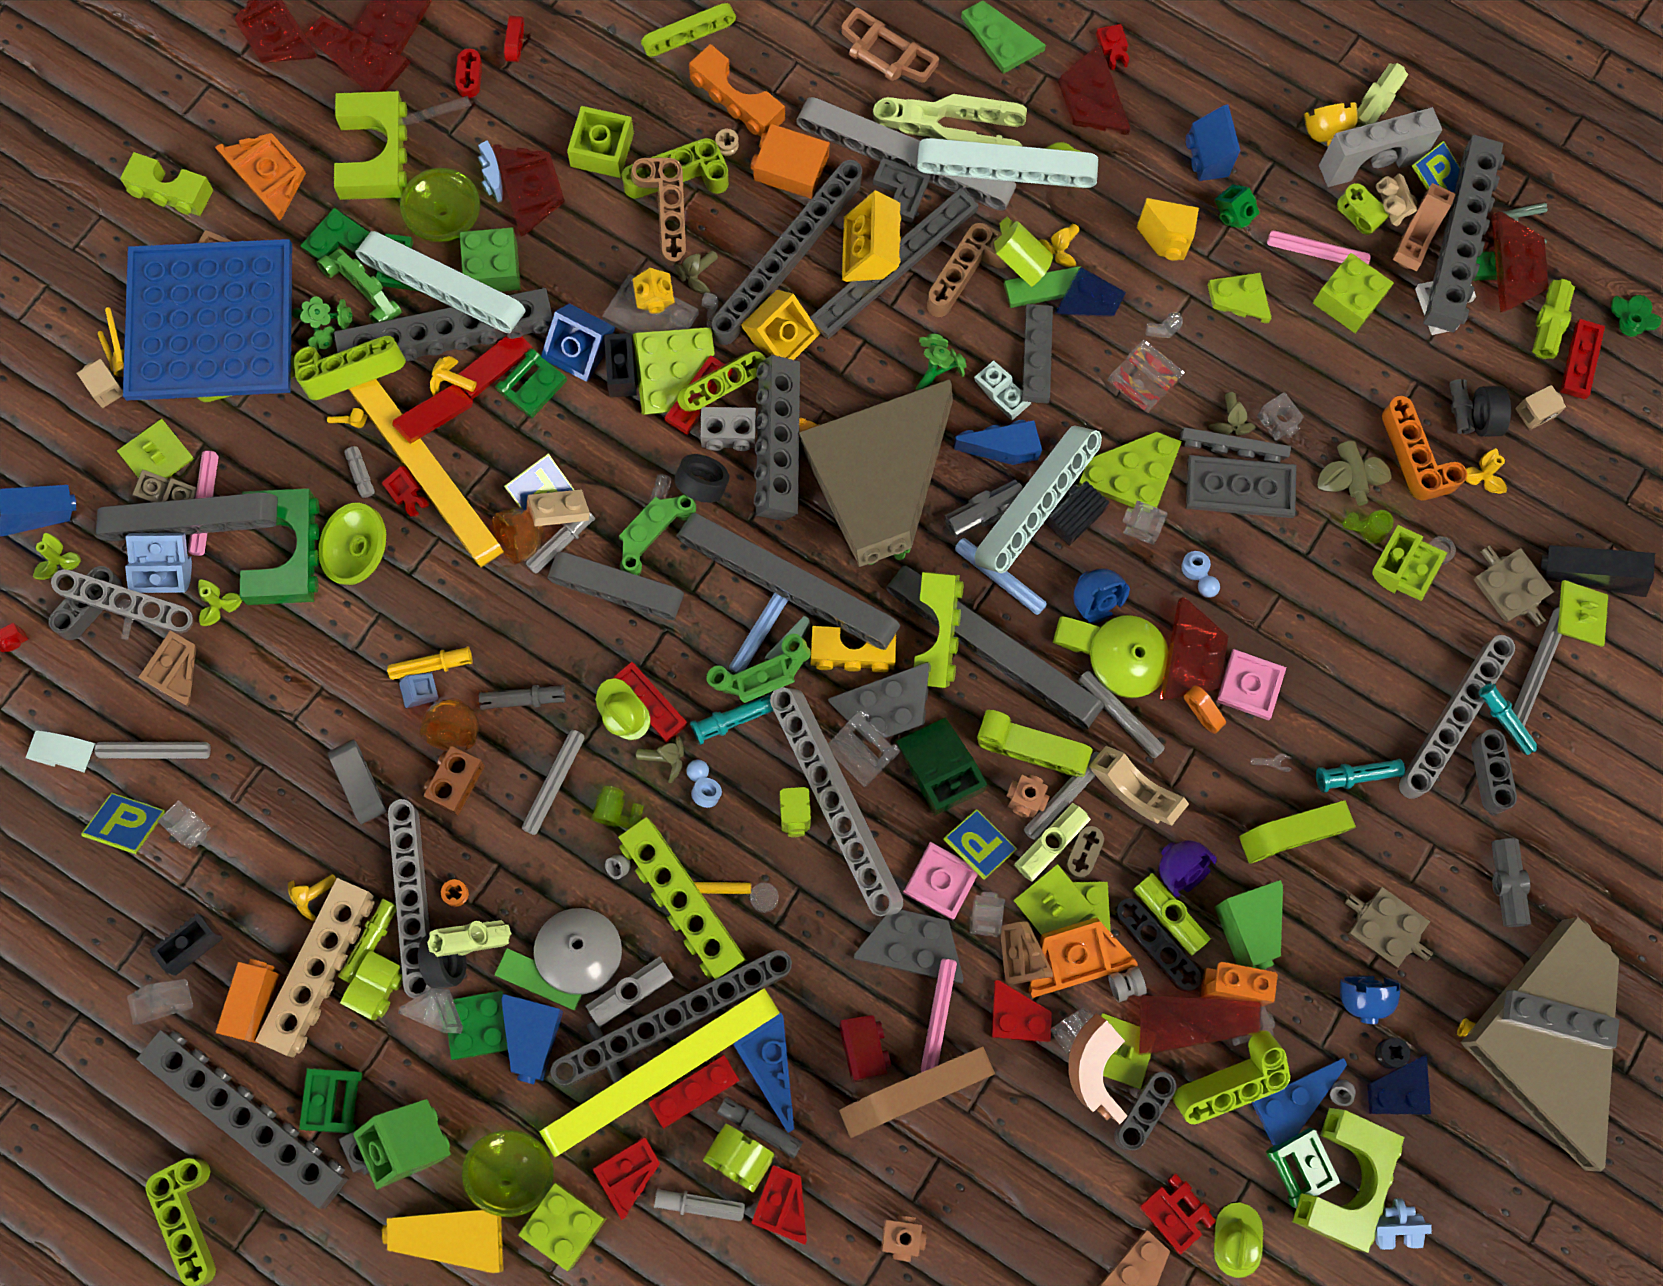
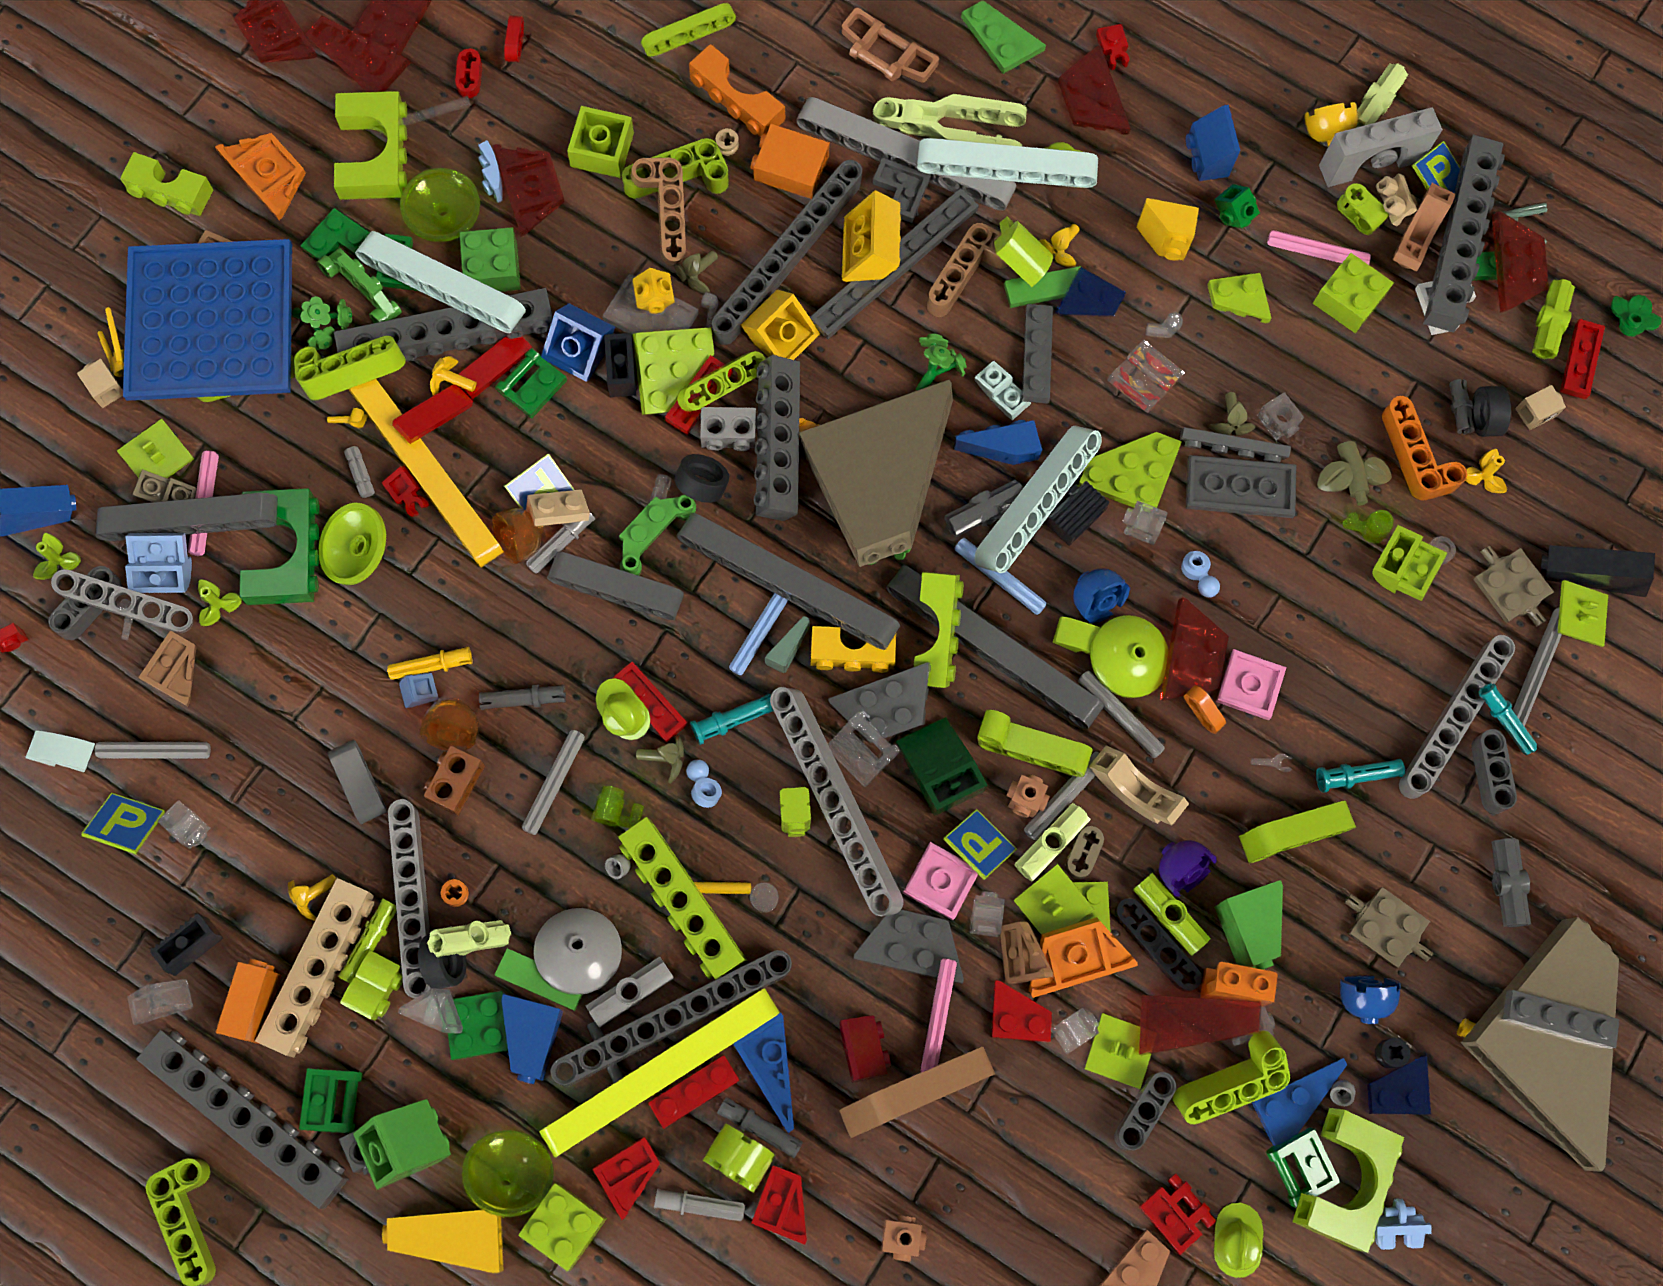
(764, 676): bright green plate -> none
(1087, 1061): arch -> none
(1127, 984): light grey wheel -> none

